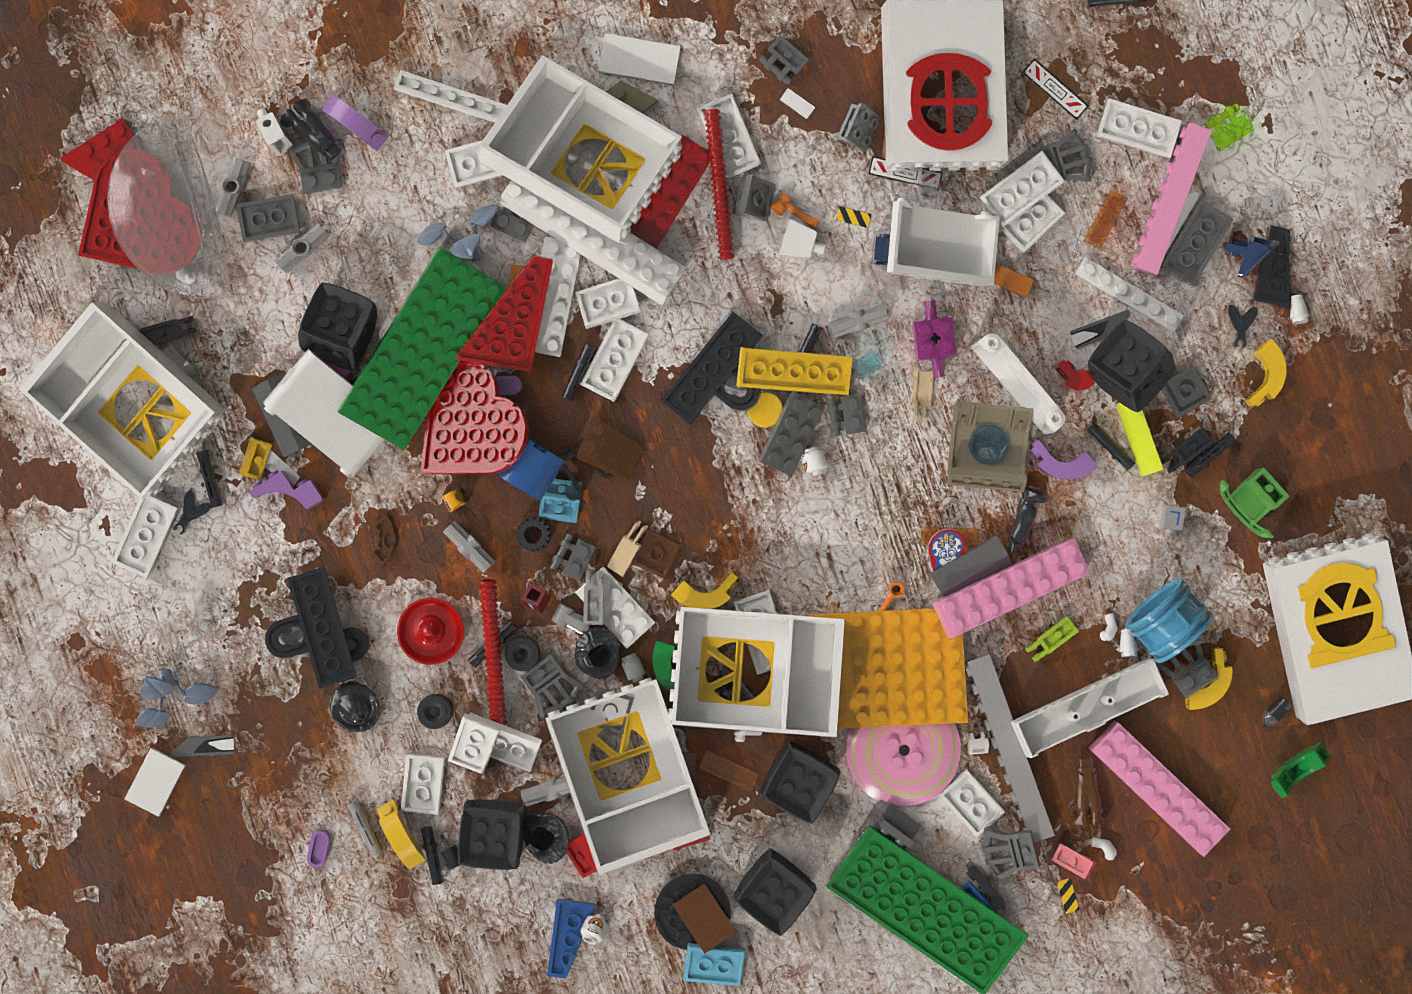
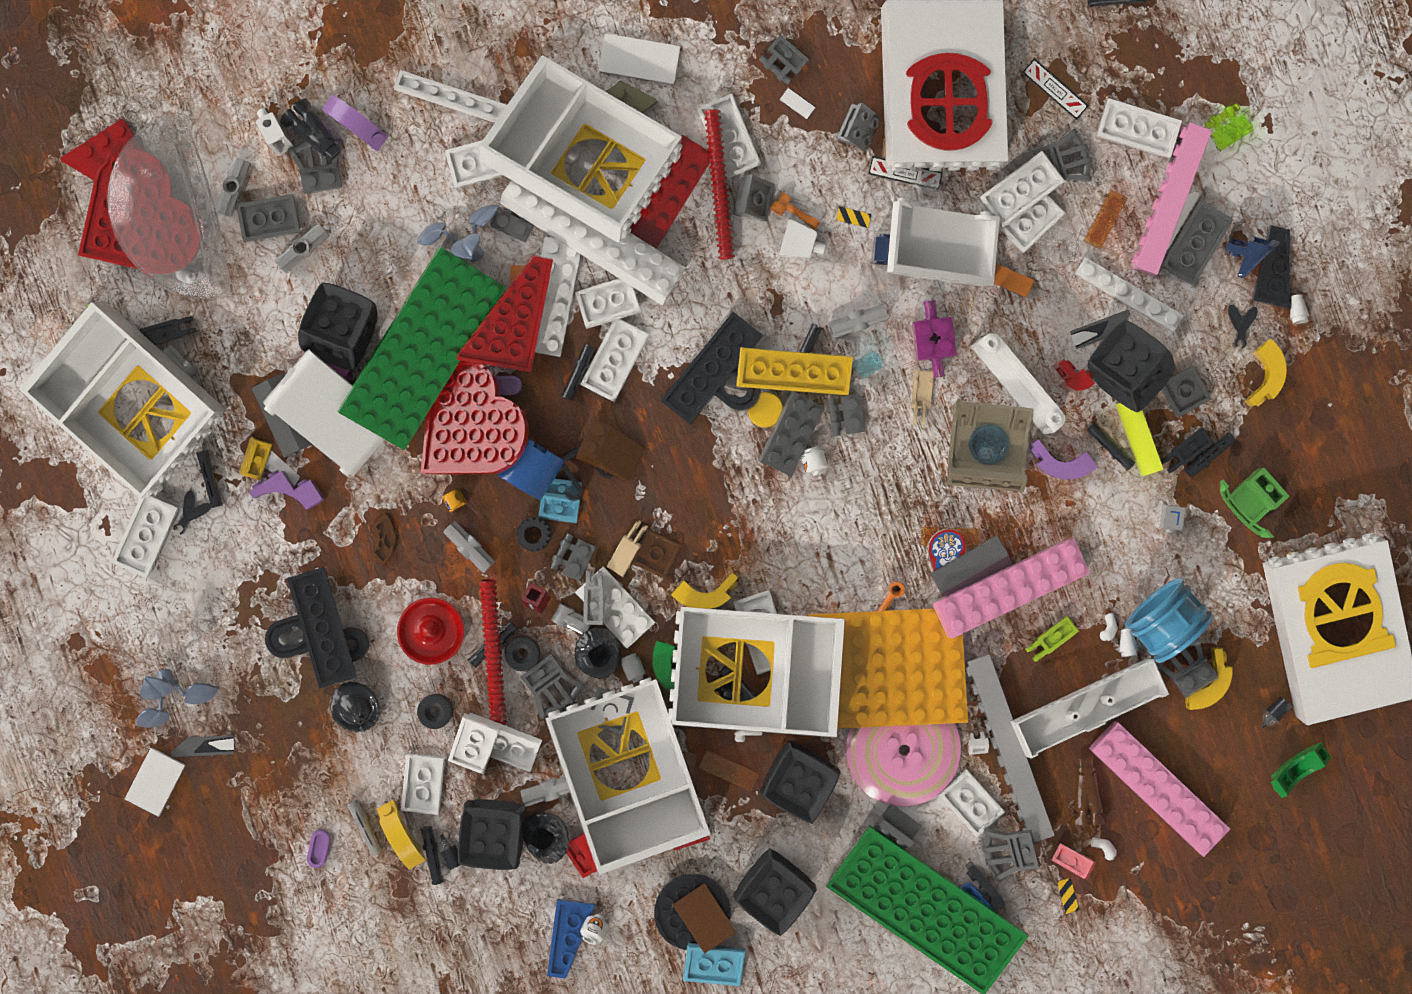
(1024, 517): black piece -> none

